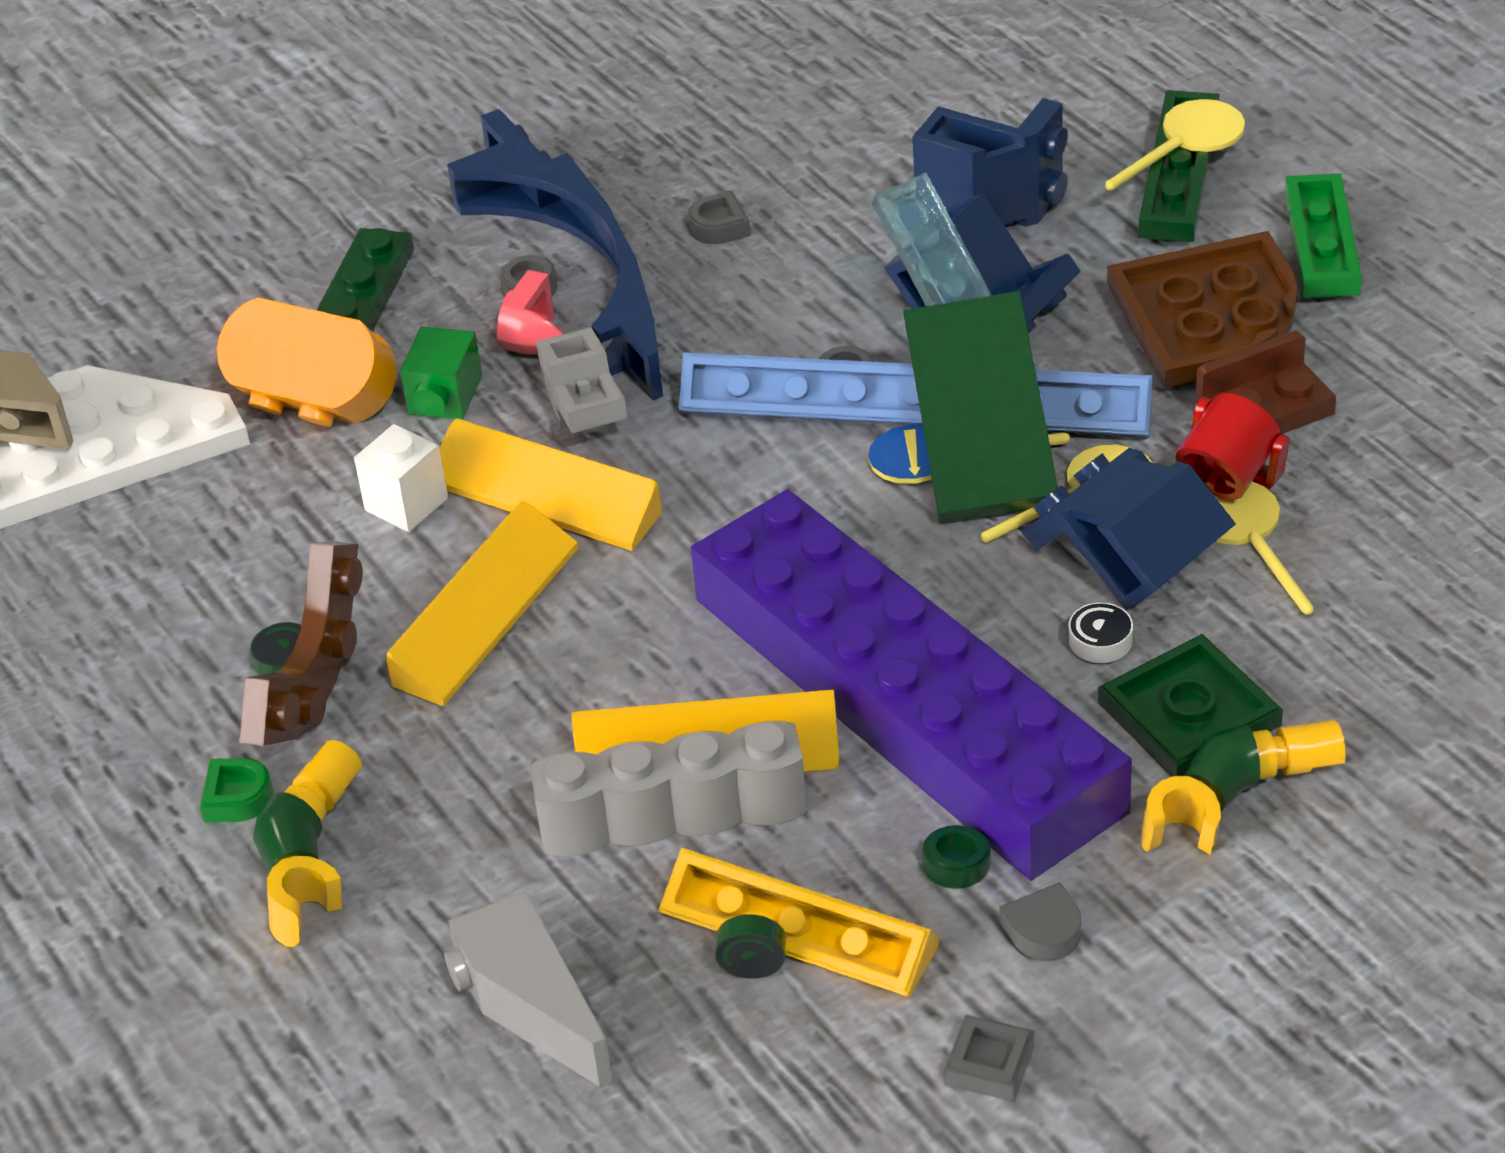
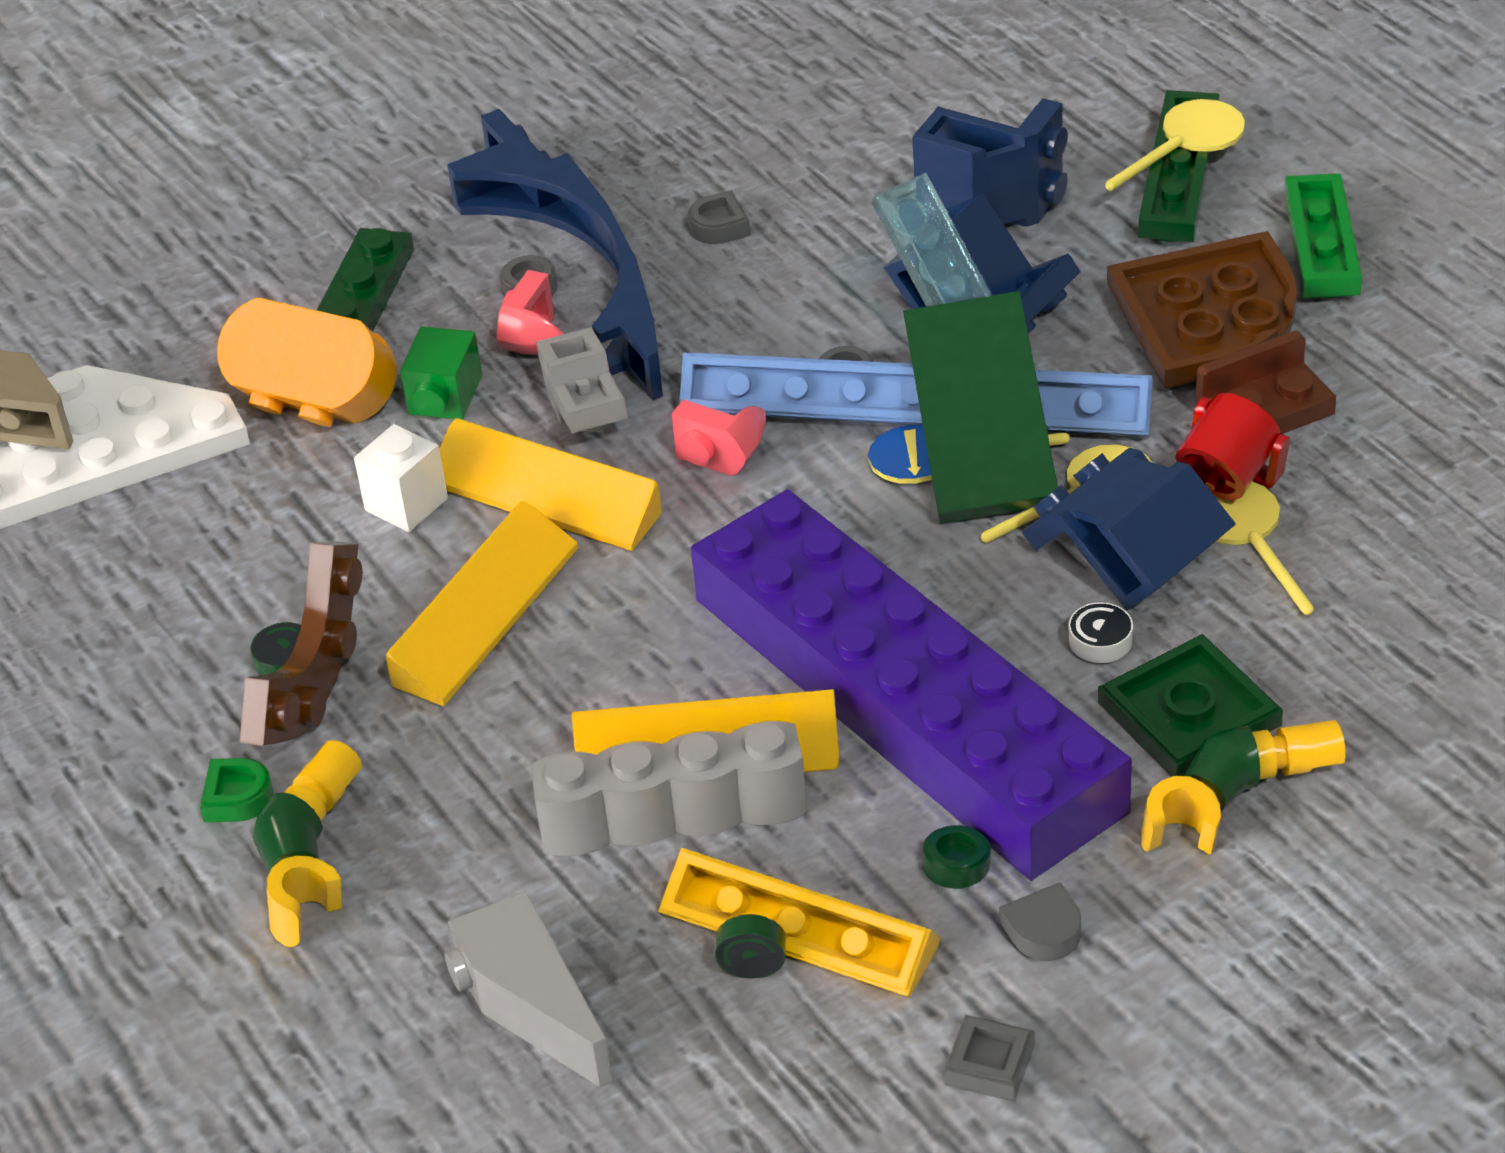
(715, 437): none -> coral plate

